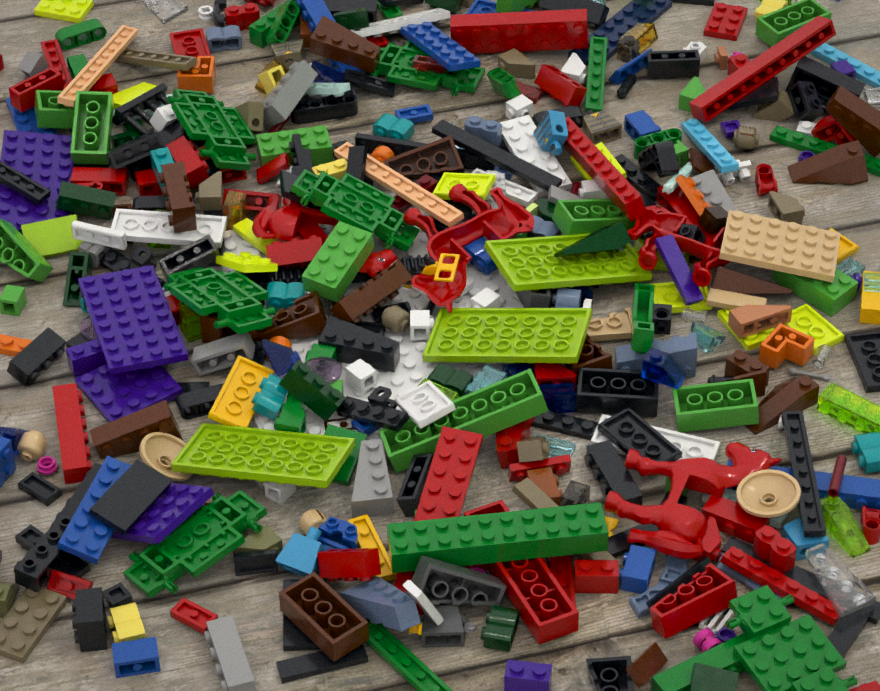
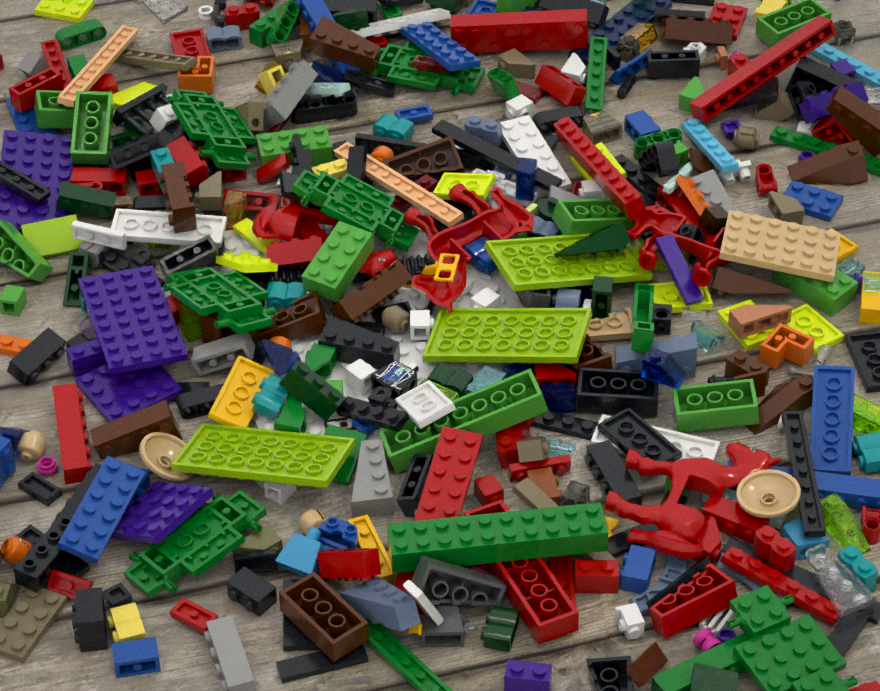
(14, 549): none -> orange head
(130, 497): black tile -> none
(251, 591): none -> black brick
(326, 367): clear purple dish -> none
(396, 377): none -> black torso
(488, 489): none -> red brick
(526, 179): none -> clear blue brick
(552, 132): dark azure torso -> none
(602, 296): none -> dark green brick
(613, 58): none -> black tile
(629, 621): none -> white brick
(664, 13): none -> black tile
(696, 31): none -> reddish brown wedge
(732, 300): tan tile -> none
(814, 107): none -> dark purple brick
(816, 201): none -> blue plate
(832, 419): none -> blue plate
(837, 476): dark red piece -> none
(842, 28): none -> clear smoke brick
(860, 567): none -> teal brick

